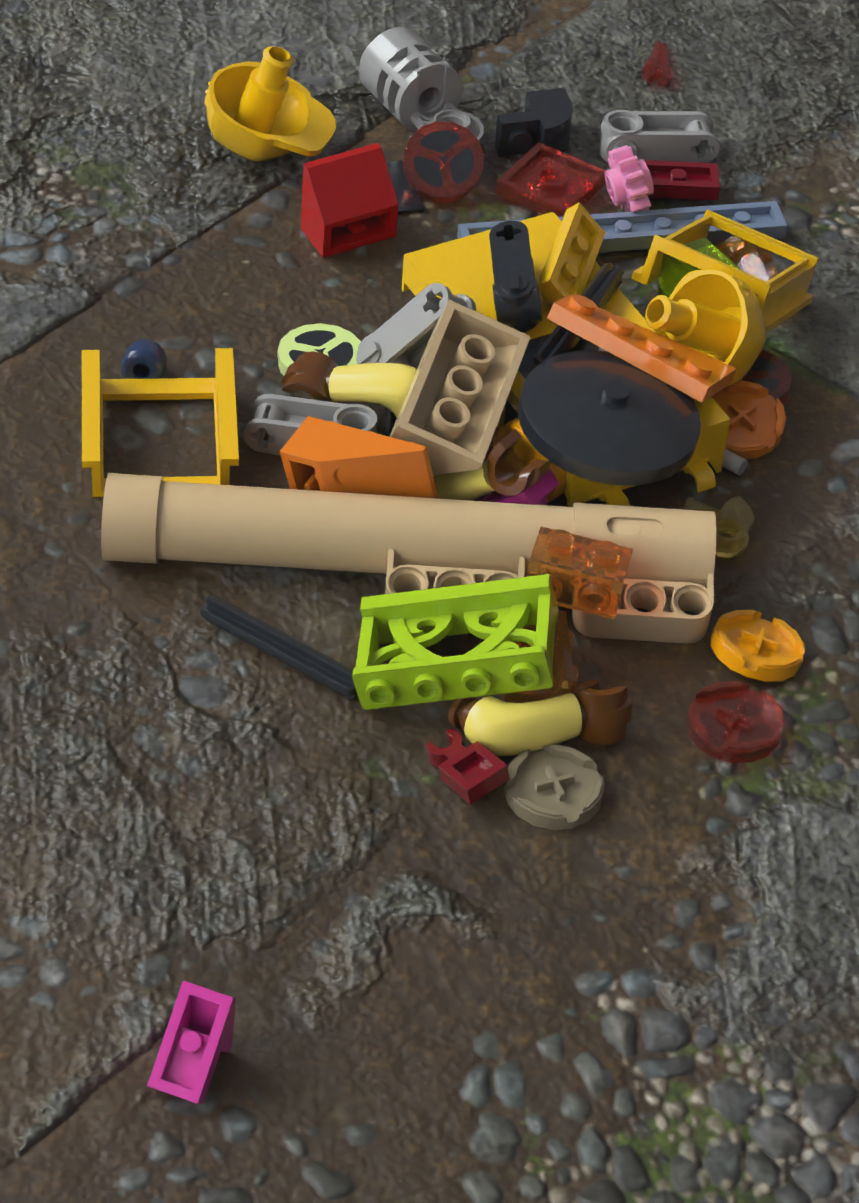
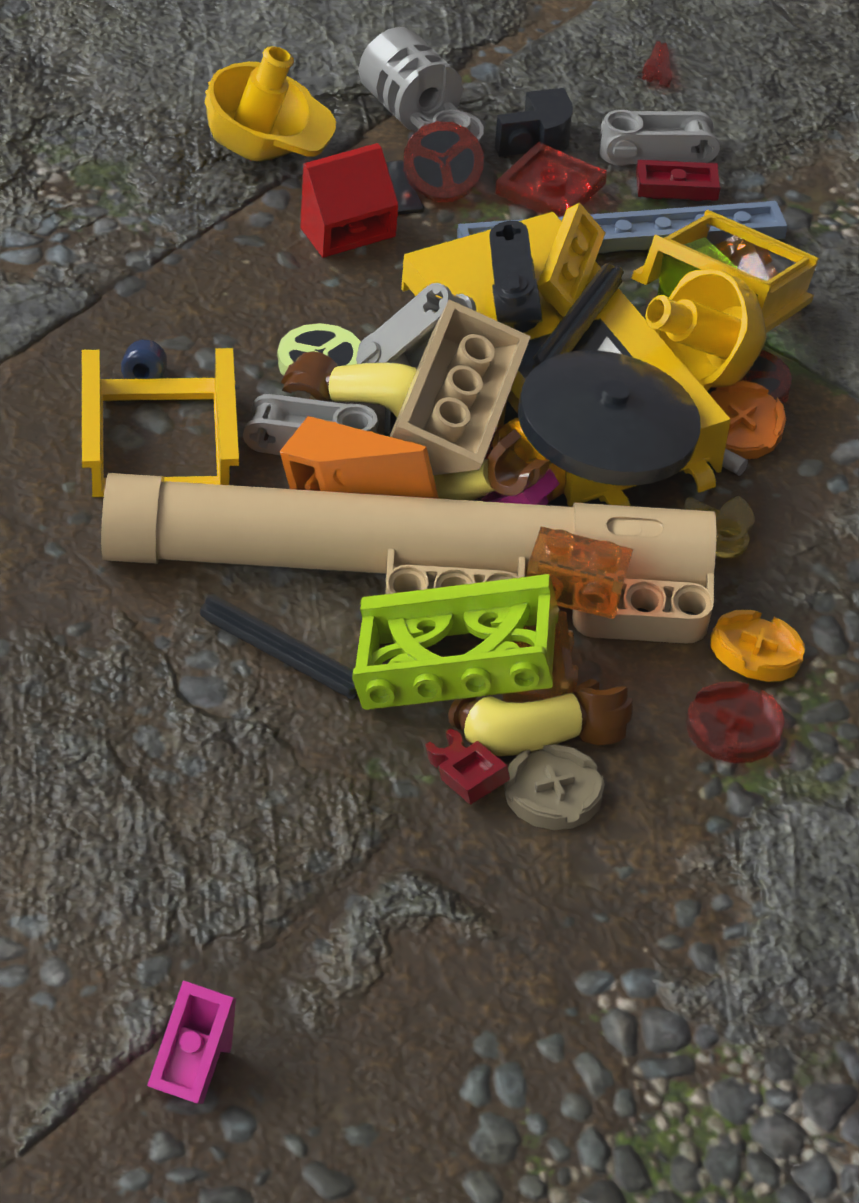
(628, 180): bright pink gear -> none
(647, 350): orange wing -> none

